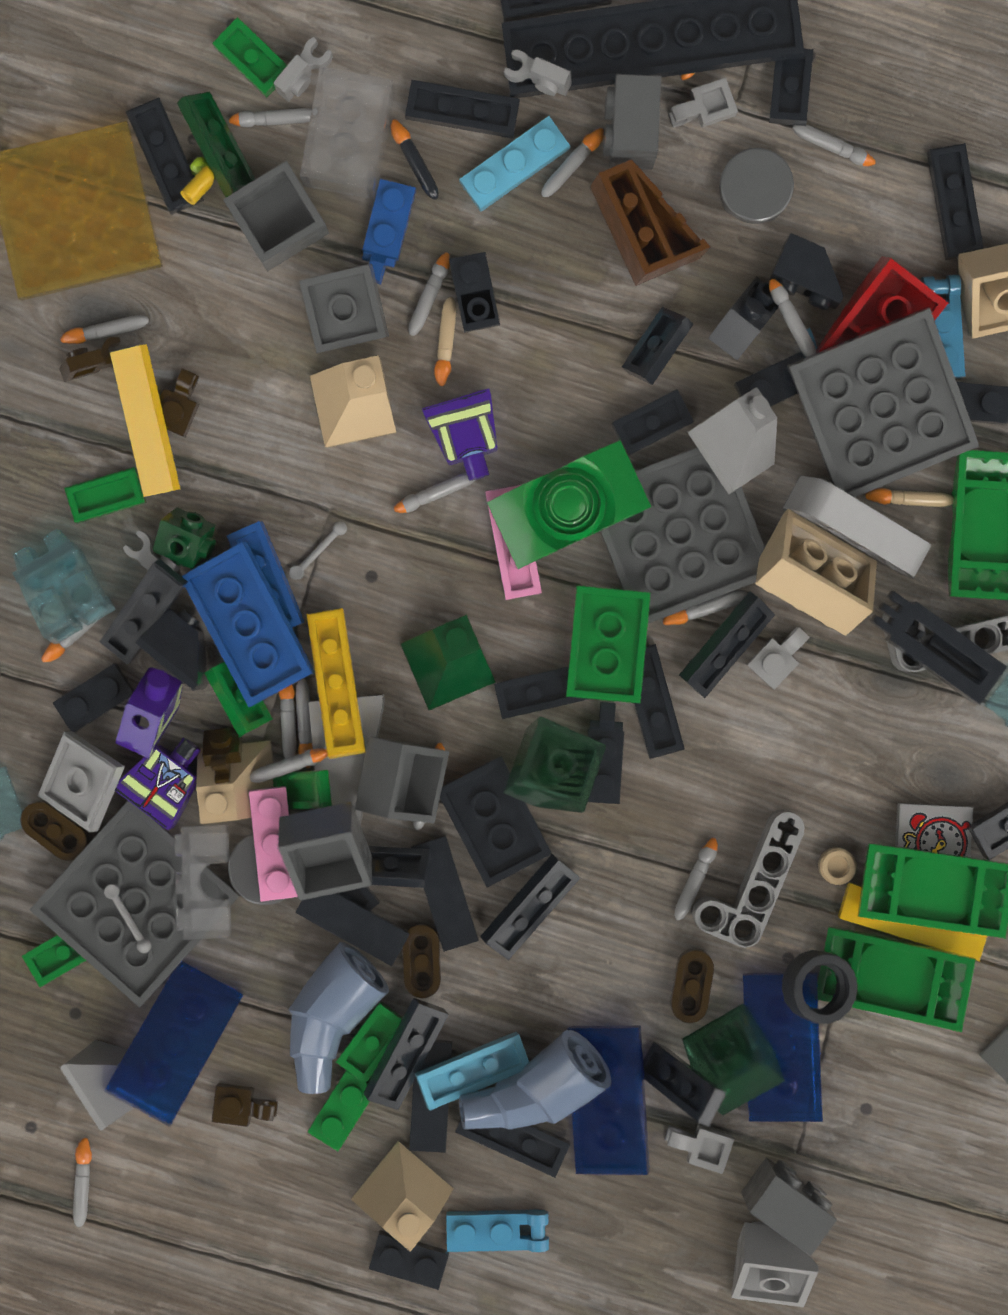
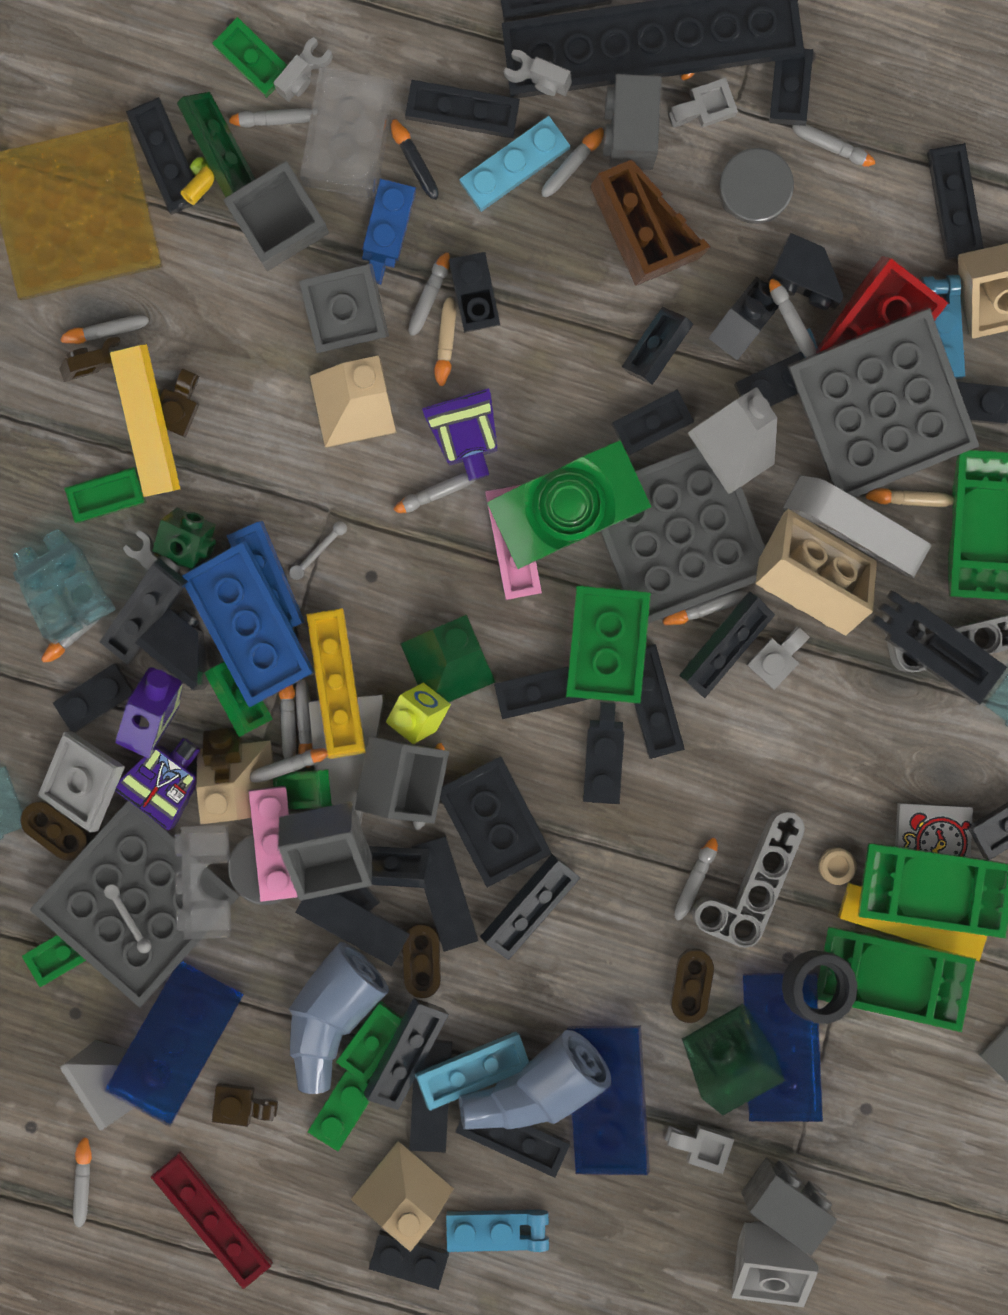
(211, 1220): none -> dark red tile
(418, 713): none -> neon yellow brick
(555, 767): clear green slope -> none
(682, 1083): black plate -> none

